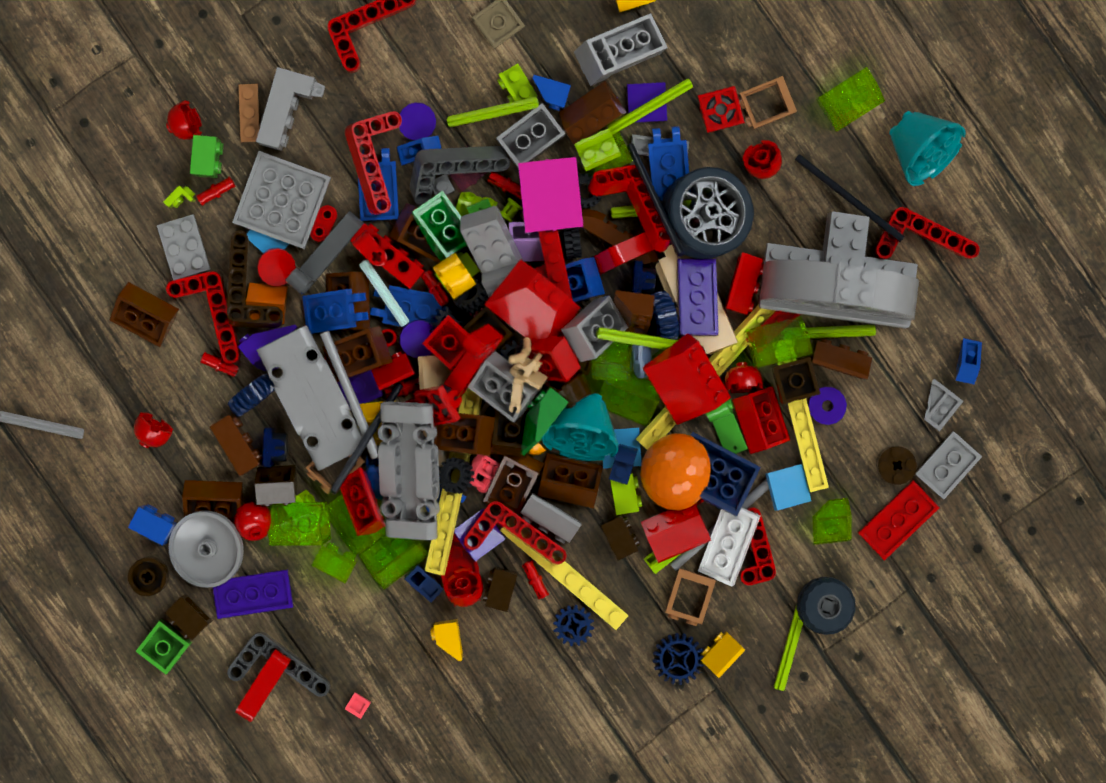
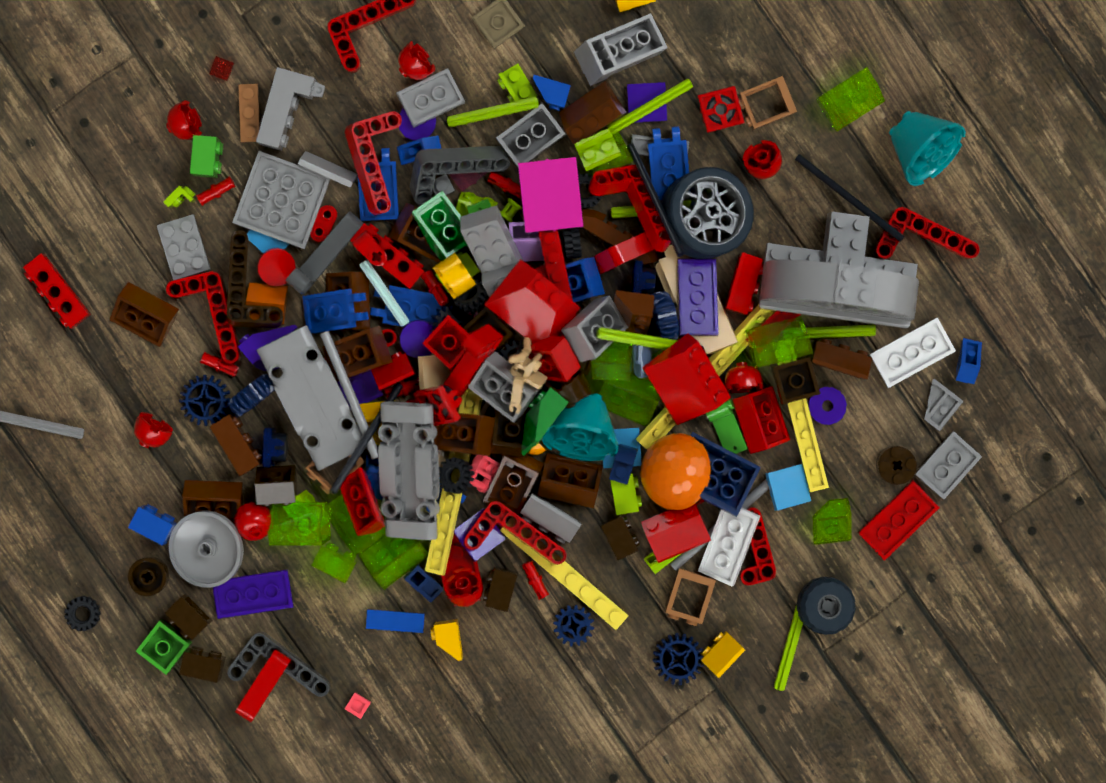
(42, 264): none -> red brick
(71, 617): none -> black tyre
(202, 664): none -> dark brown brick
(205, 391): none -> dark blue gear
(221, 68): none -> clear red tile
(327, 169): none -> light grey tile
(395, 621): none -> blue tile
(414, 62): none -> red cylinder
(430, 97): none -> light grey tile
(912, 352): none -> white plate

